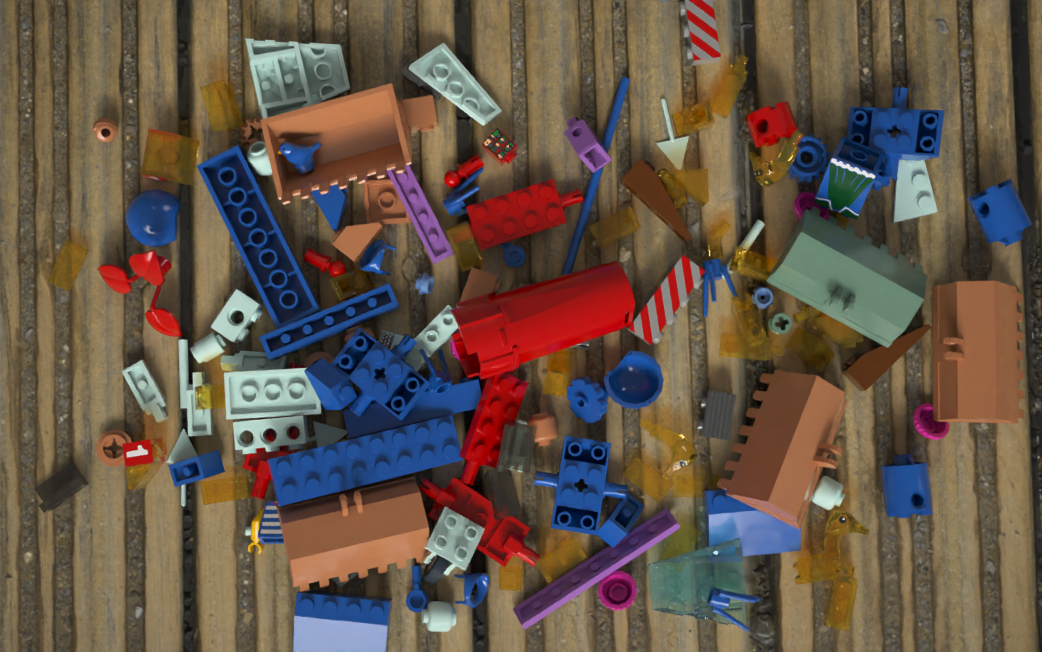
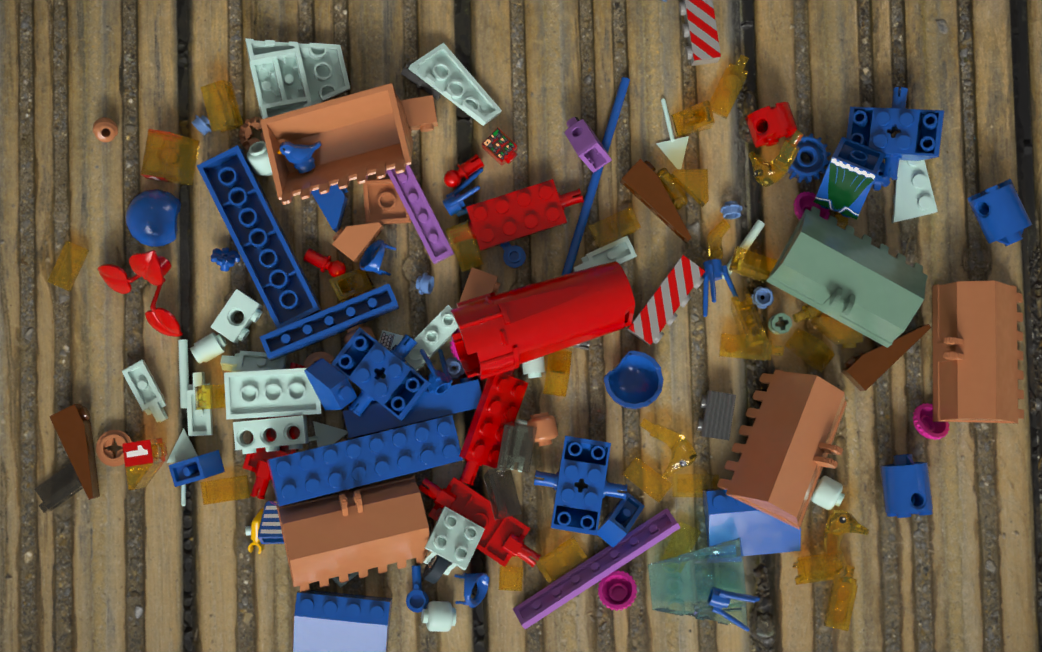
(76, 436): none -> reddish brown slope
(202, 124): none -> medium blue plate
(225, 258): none -> blue plant
(454, 374): none -> medium blue plate
(534, 367): none -> light aqua brick
(587, 399): blue plant -> none
(619, 251): none -> light aqua hinge
(731, 210): none -> medium blue plate

